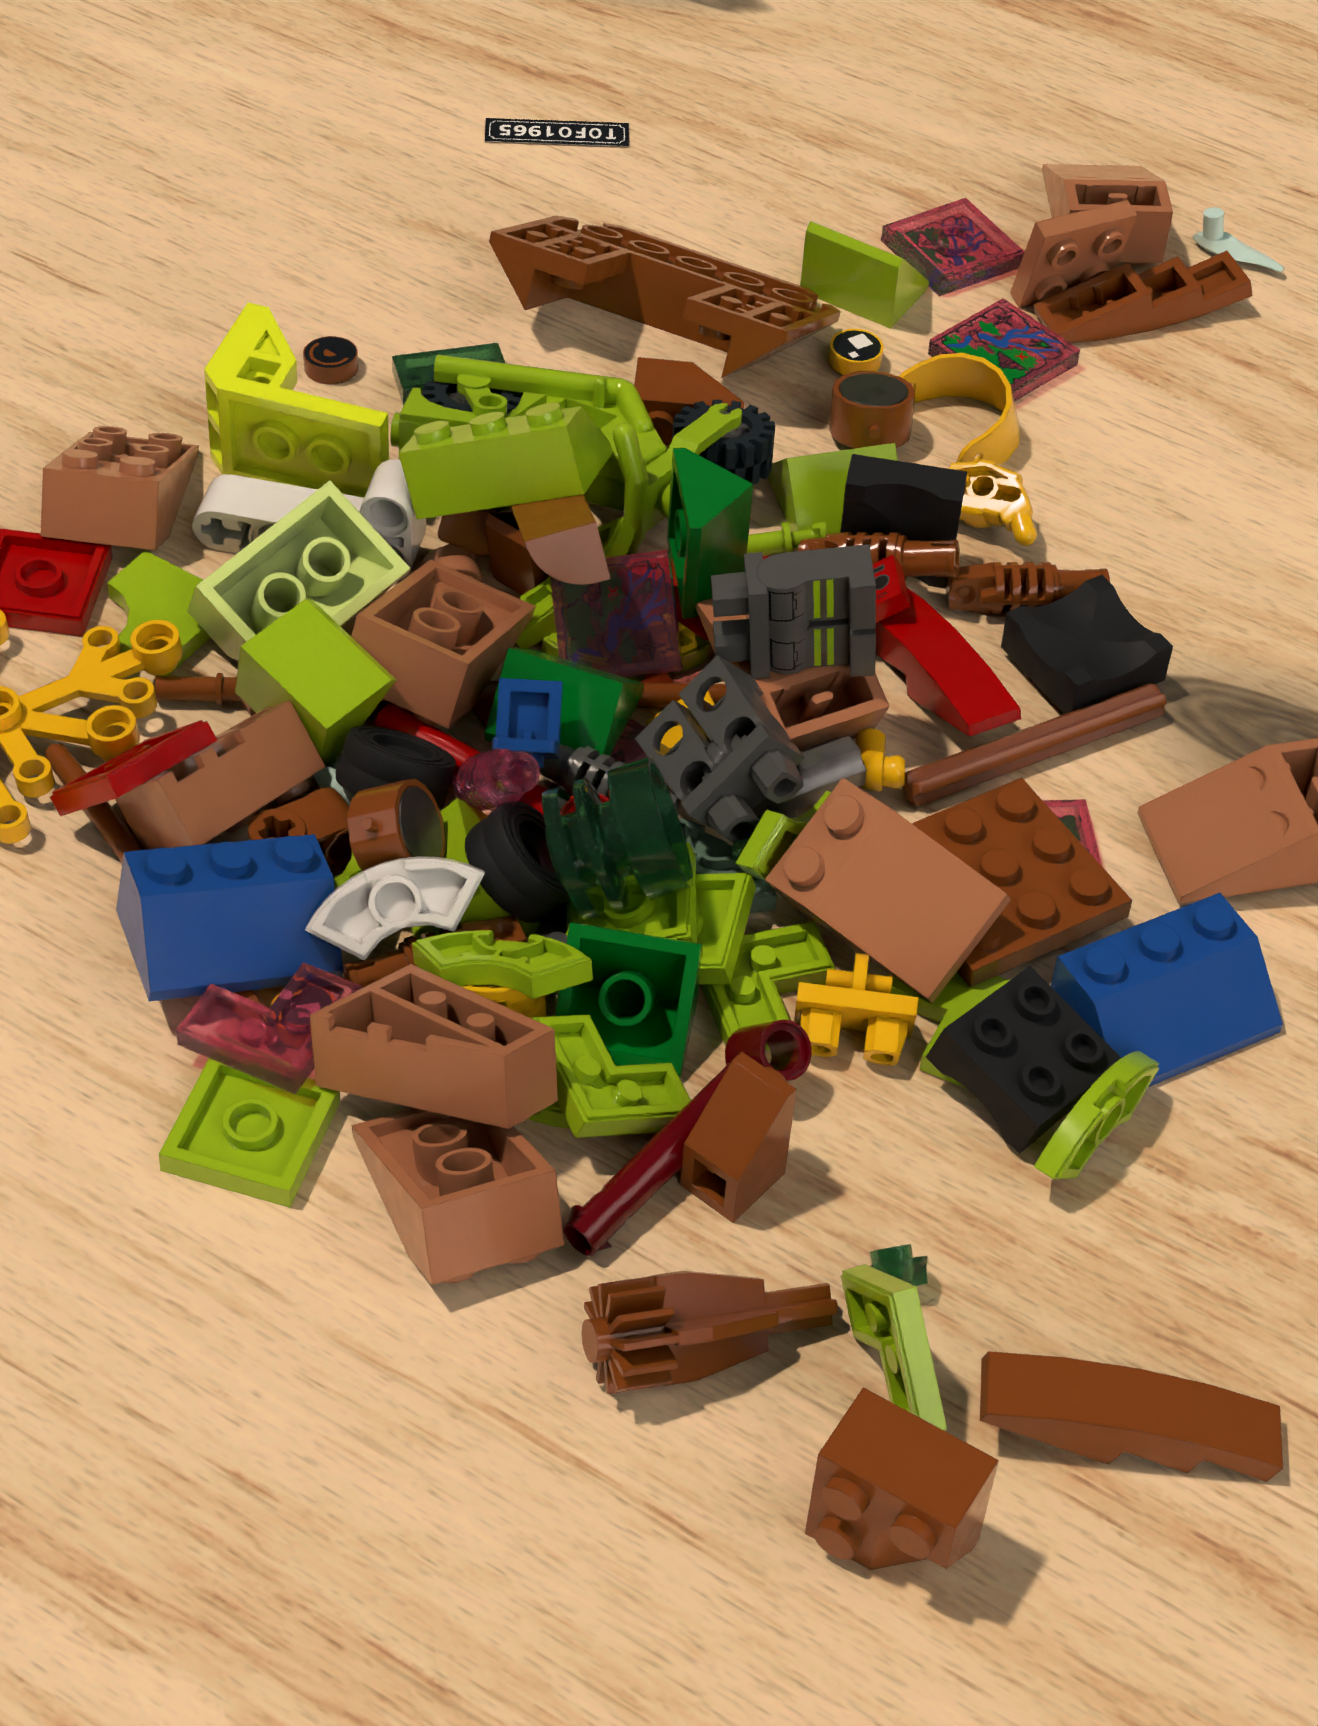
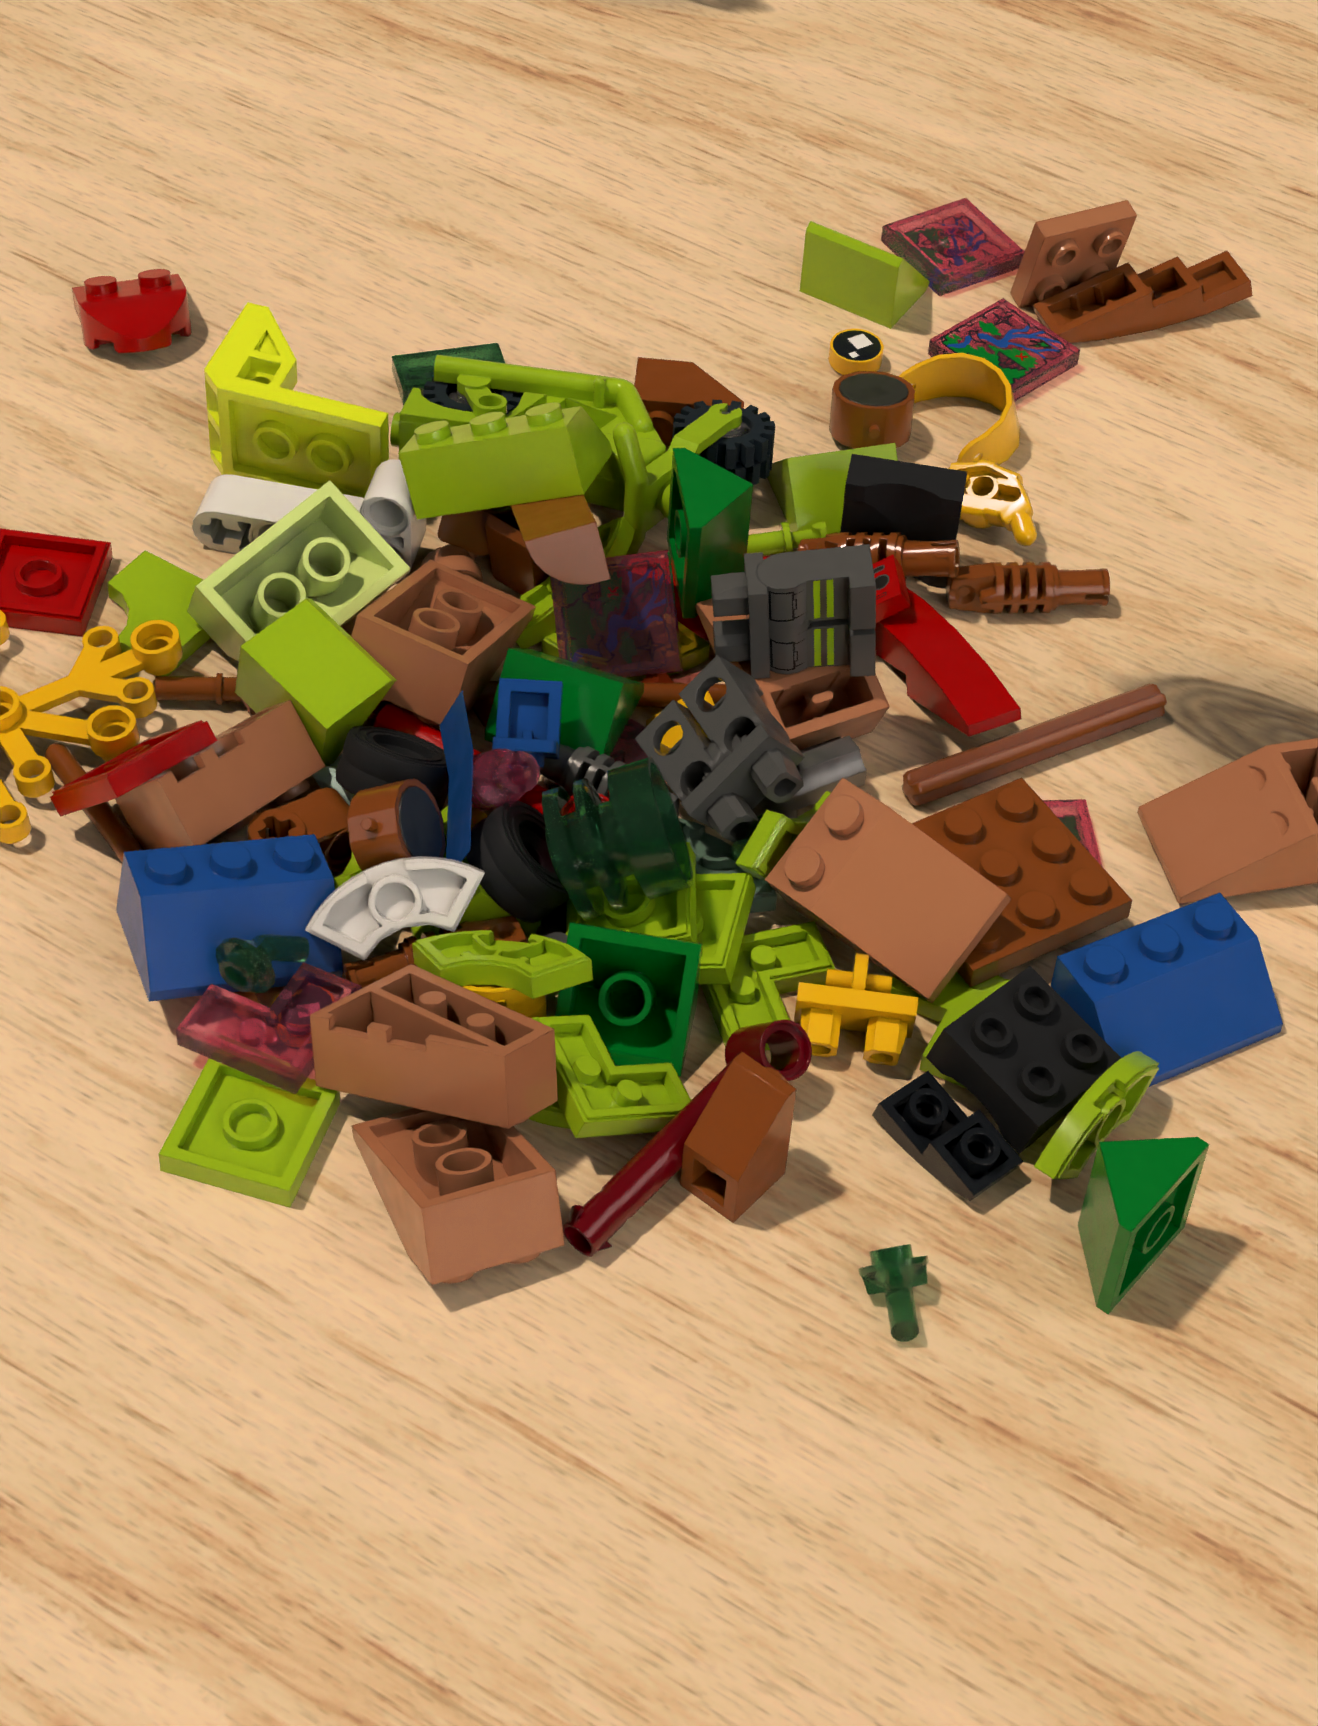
(117, 488): nougat slope -> none
(133, 313): none -> red slope
(248, 963): none -> clear green plate
(332, 360): tile -> none
(459, 762): none -> blue sticker
(556, 132): black sticker -> none
(660, 287): dark orange slope -> none
(690, 1325): dark orange piece -> none
(881, 769): yellow arm -> none
(890, 1319): lime tile -> none
(897, 1489): dark orange slope -> none
(939, 1136): none -> black slope
(1085, 187): nougat slope -> none
(1085, 646): black brick -> none
(1121, 1409): dark orange slope -> none
(1135, 1209): none -> green slope
(1216, 241): light aqua bar -> none

